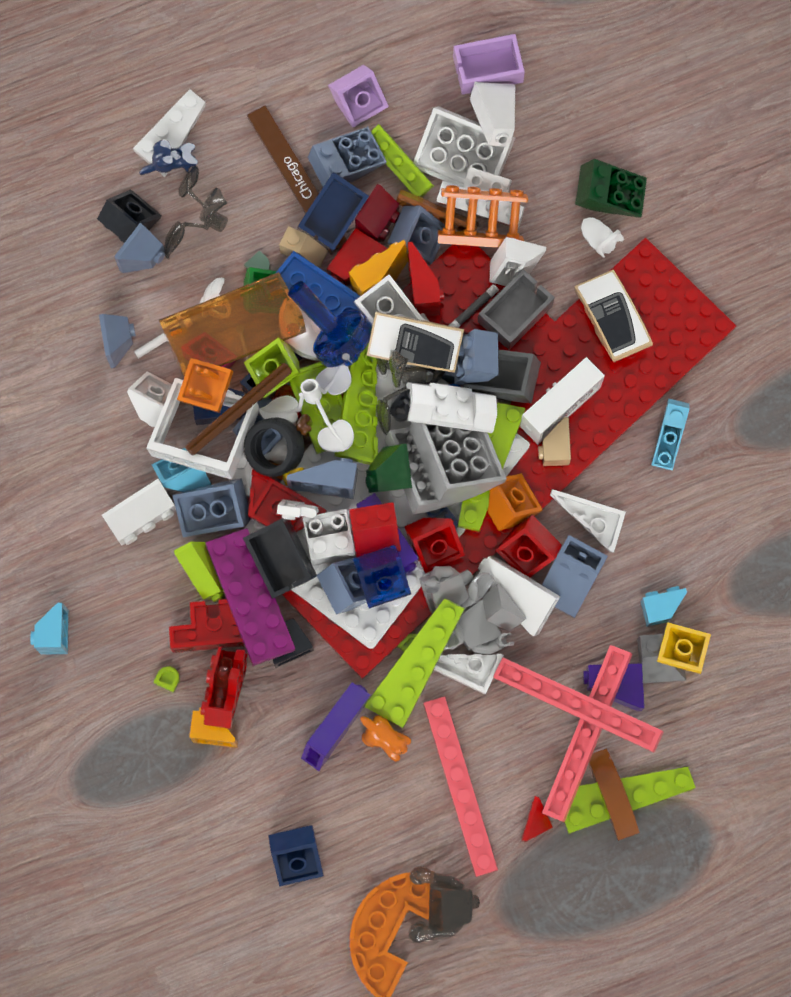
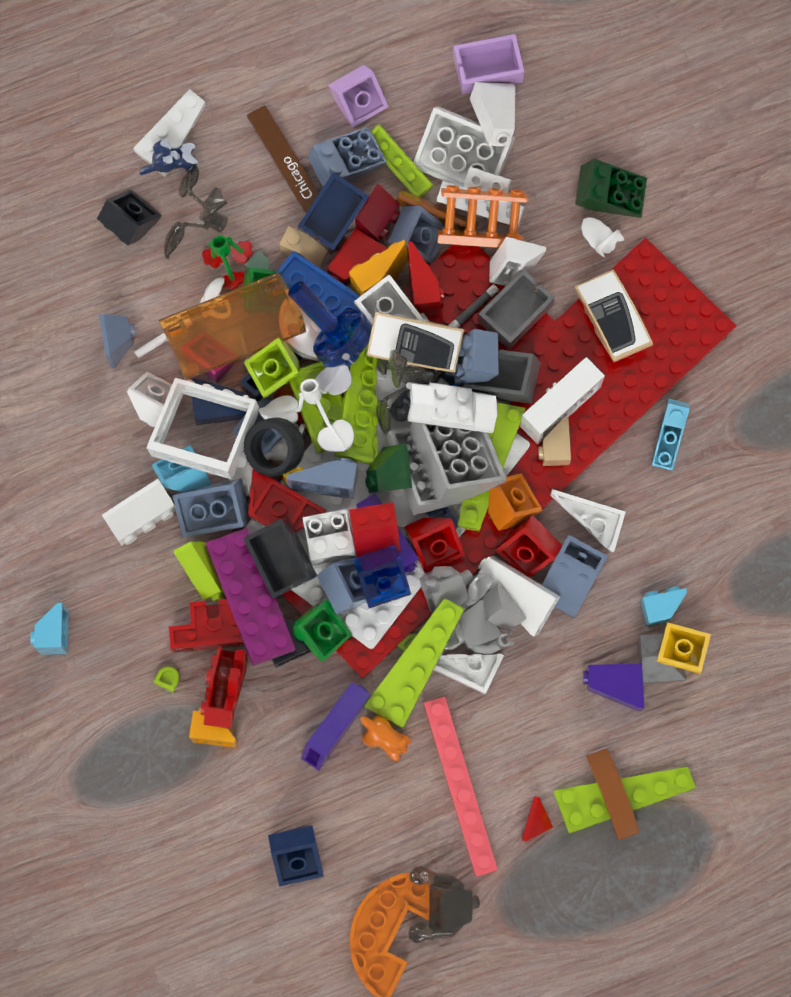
(139, 251): sand blue slope -> none
(205, 385): orange plate -> none
(220, 249): none -> plant
(238, 409): reddish brown axle -> none
(292, 509): white hinge -> none
(304, 424): reddish brown arm -> none
(321, 630): none -> green slope
(578, 705): coral plate -> none
(586, 736): coral plate -> none

